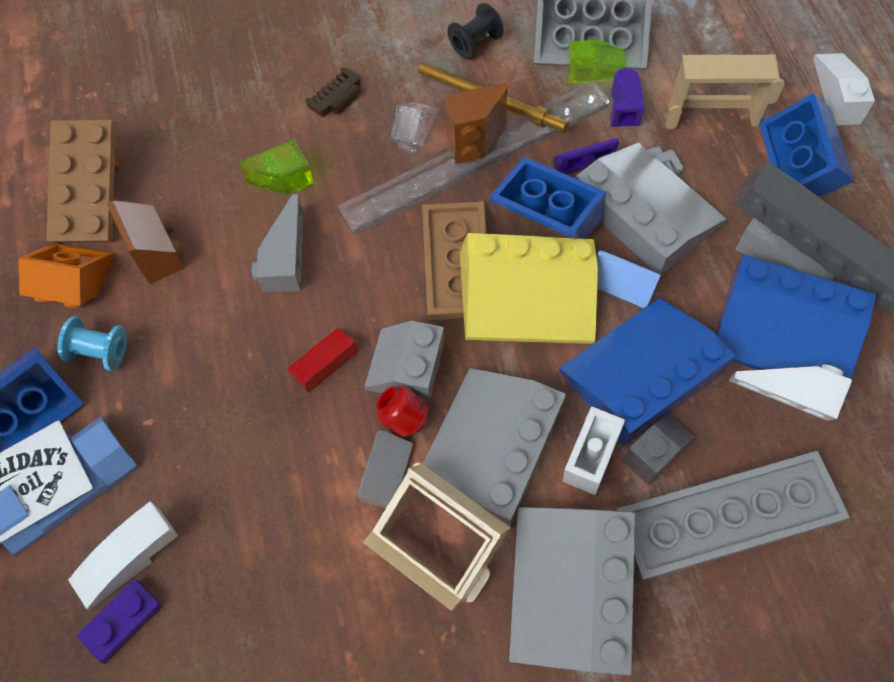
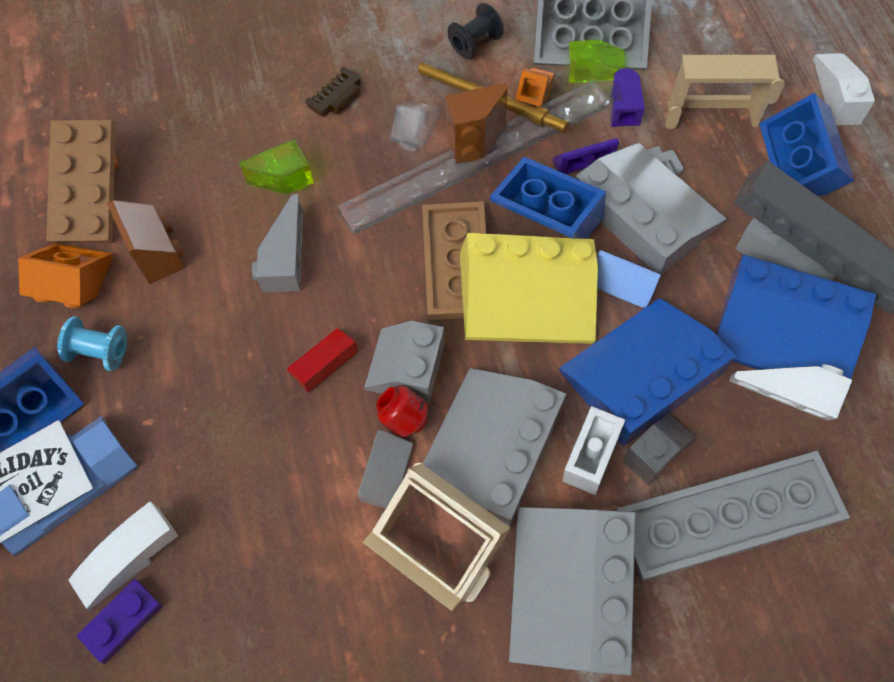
(535, 86): none -> orange leg

